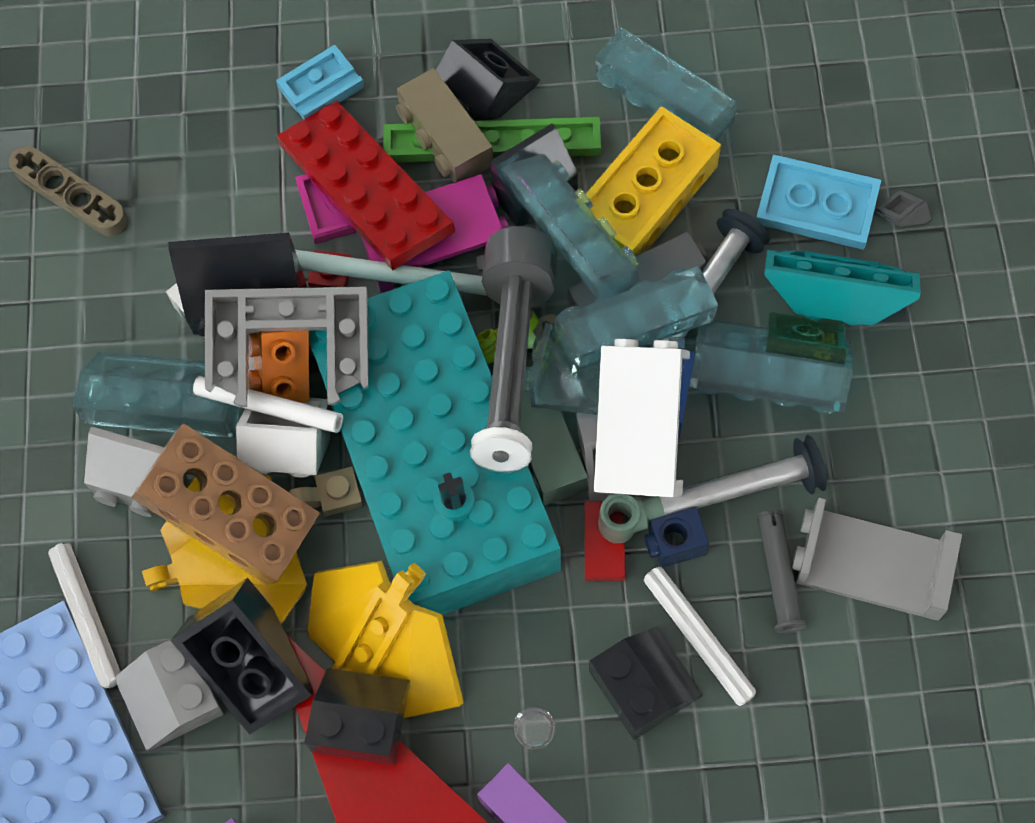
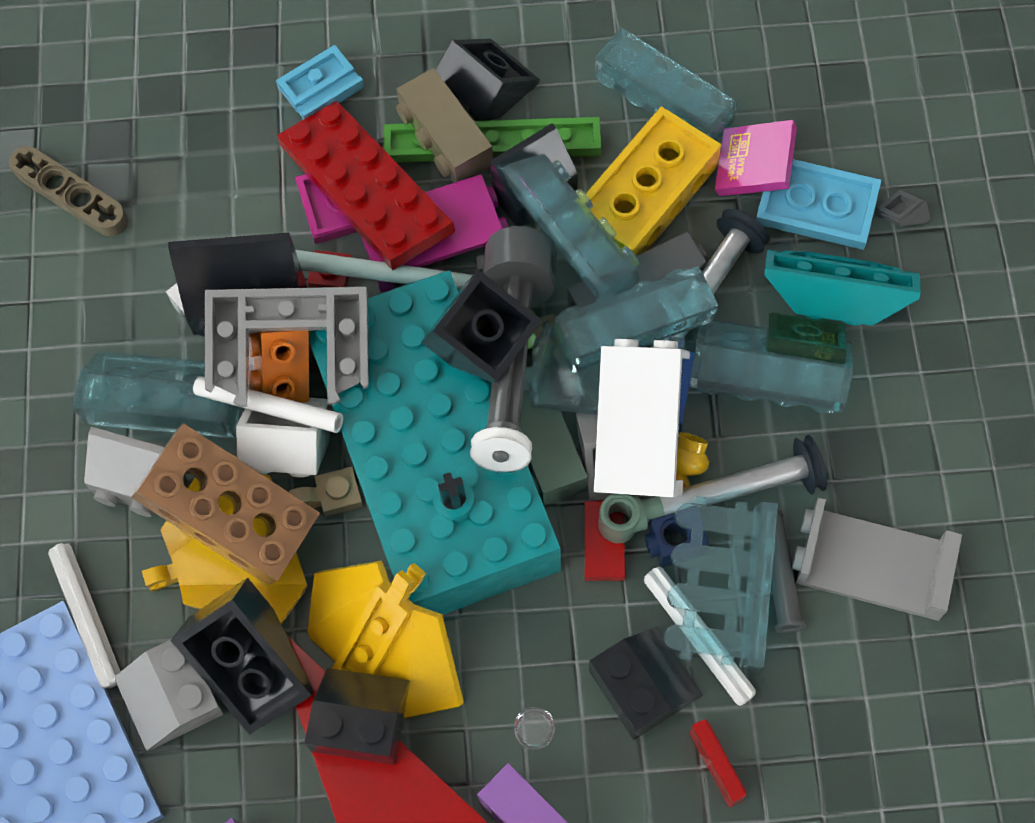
(481, 329): none -> black slope
(691, 457): none -> yellow animal
(717, 763): none -> red tile
(731, 602): none -> clear light blue fence
(756, 158): none -> tile

